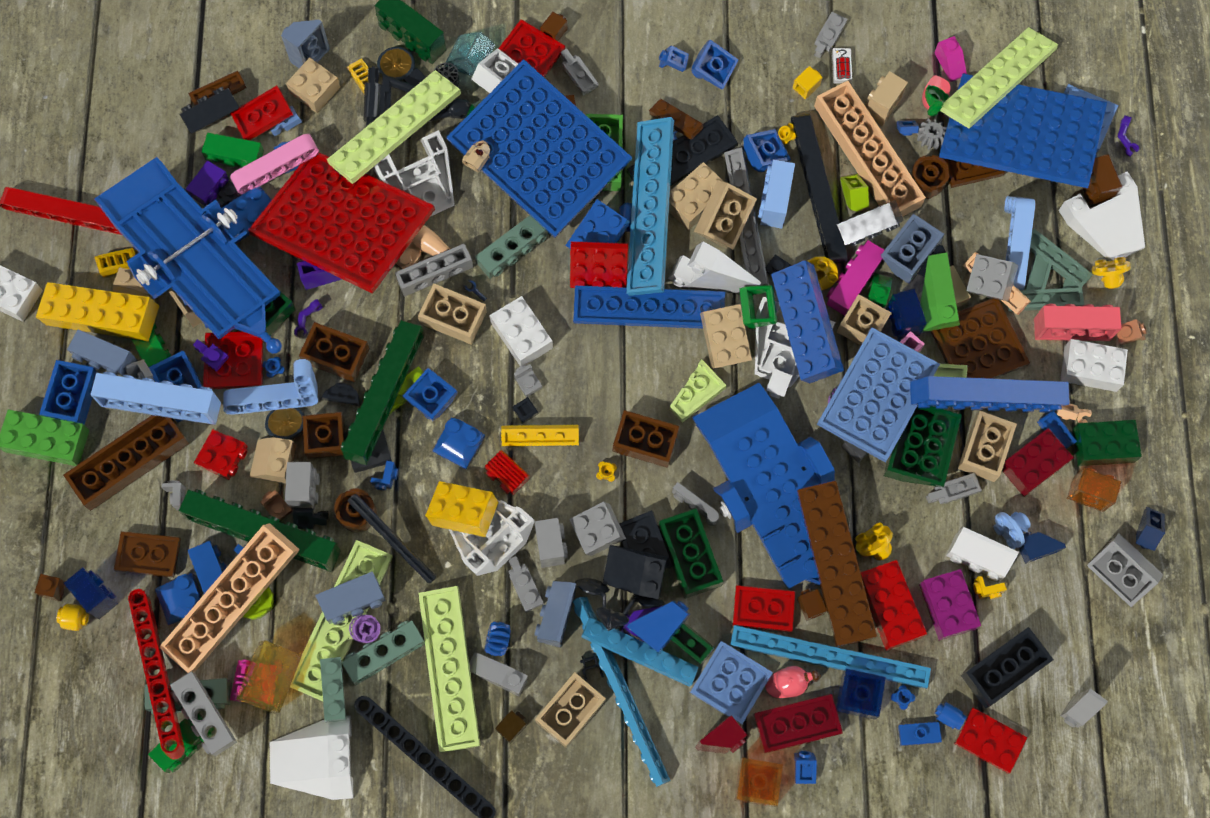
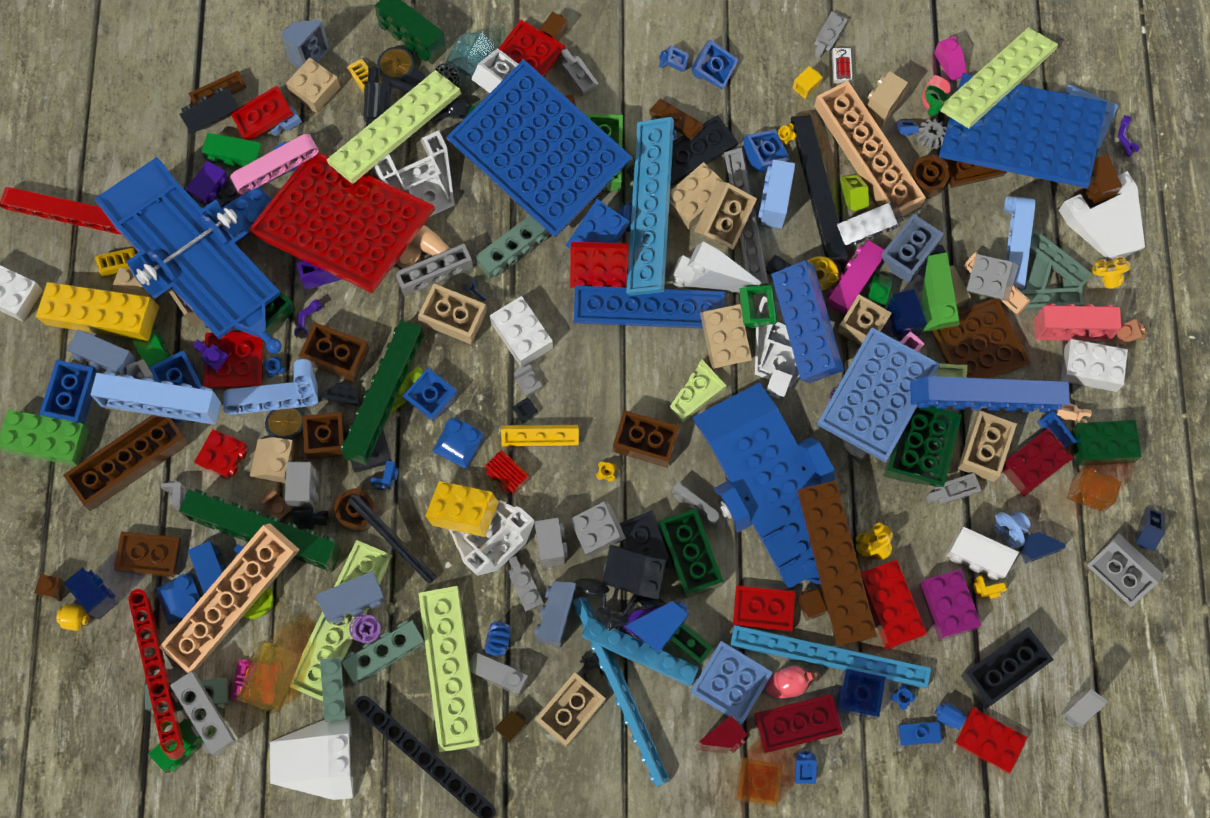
(477, 156): tan rock -> none

